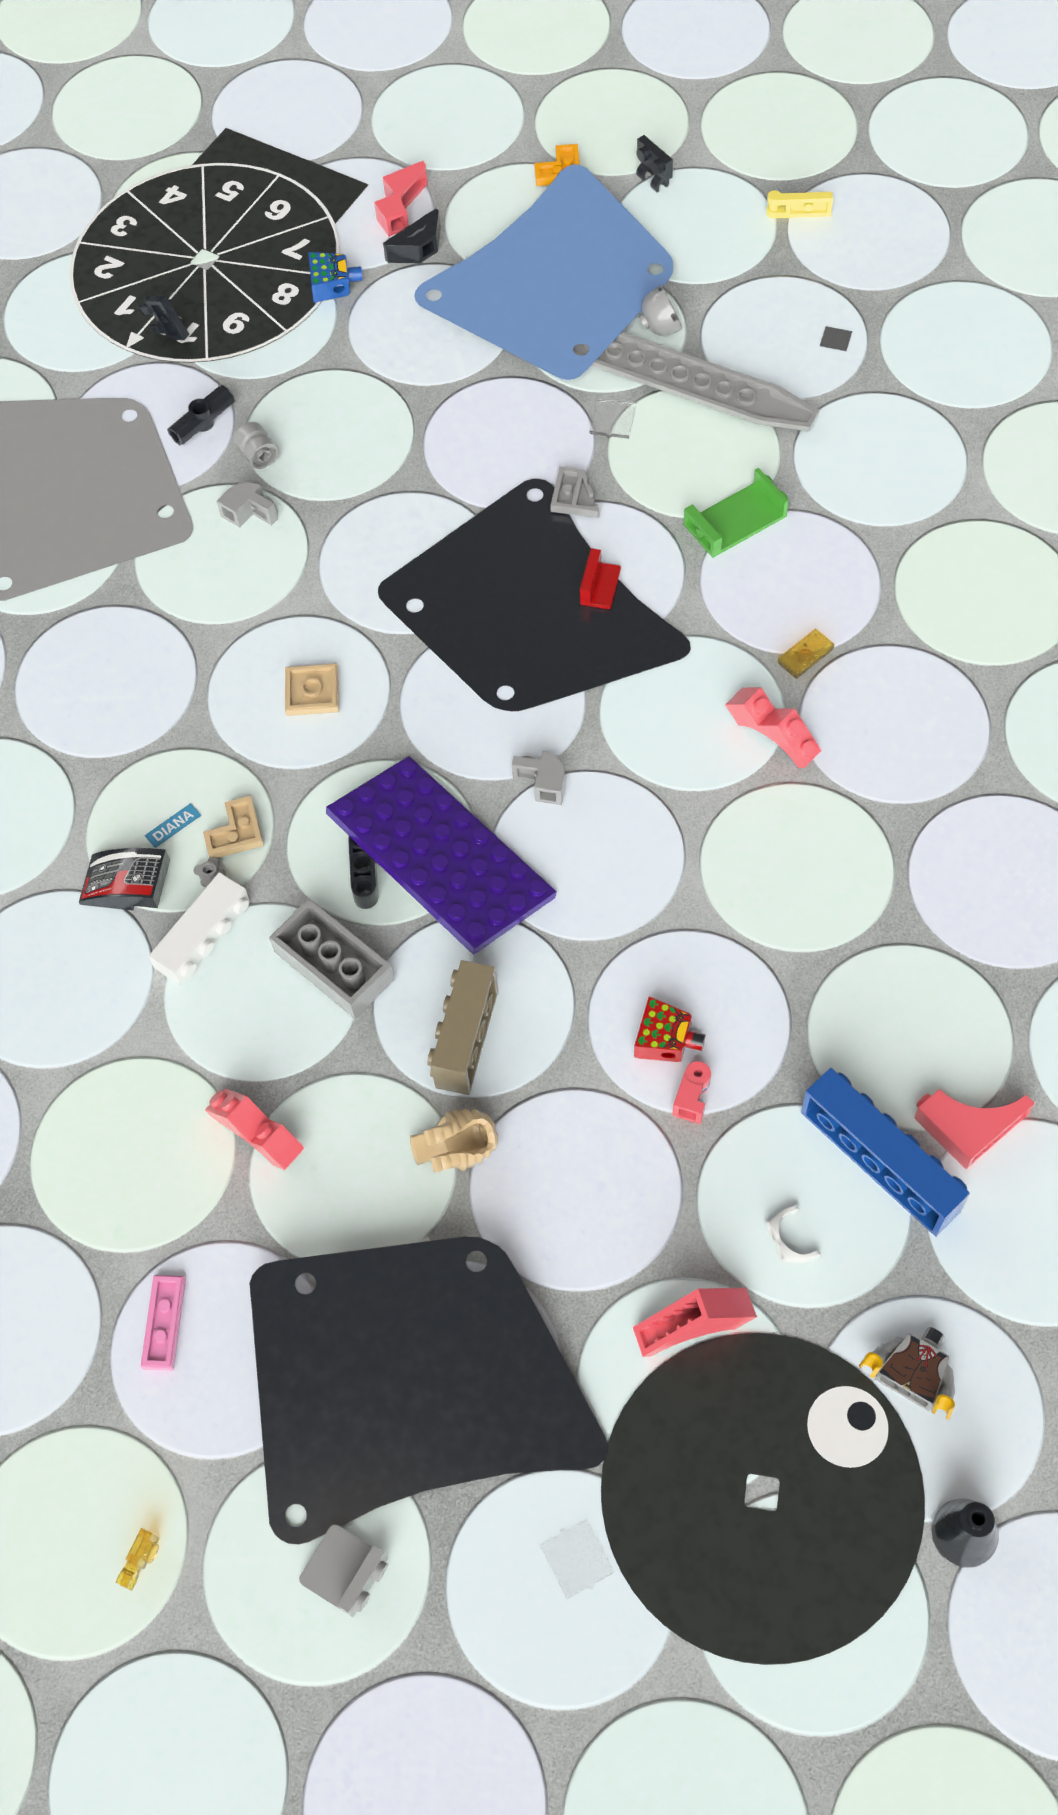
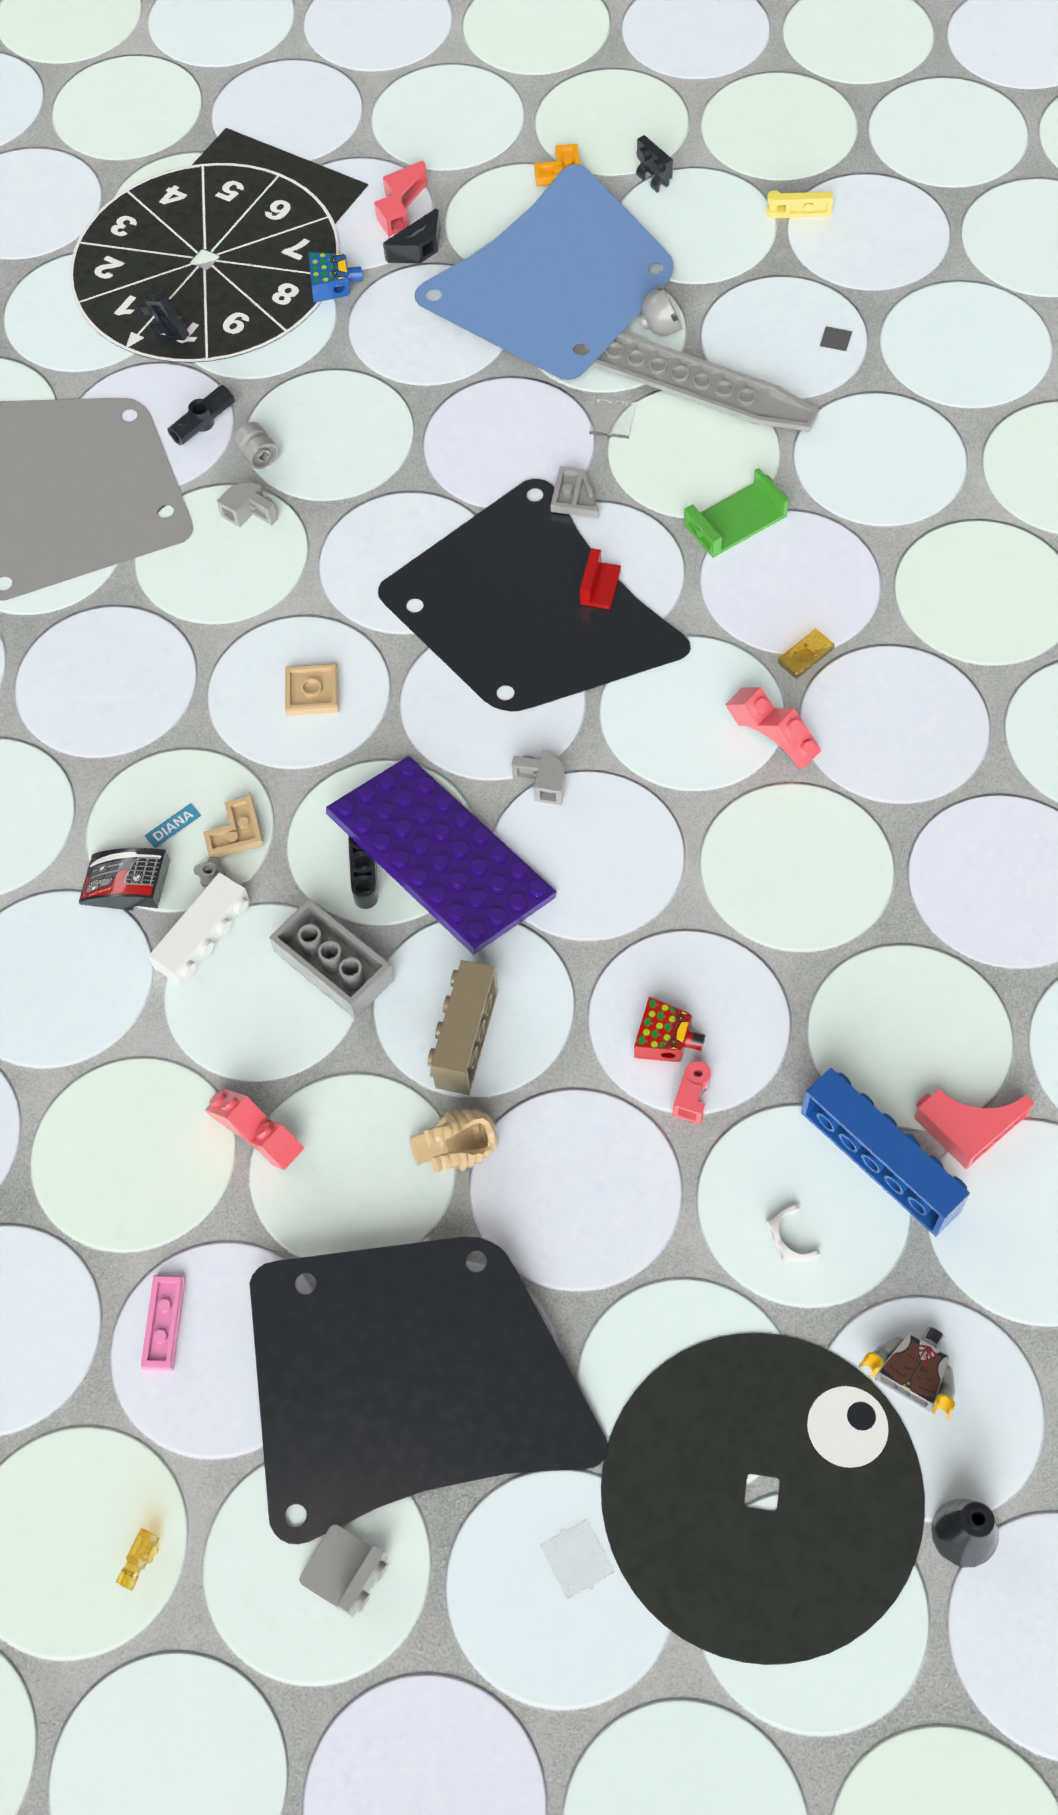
(694, 1316): coral arch -> none

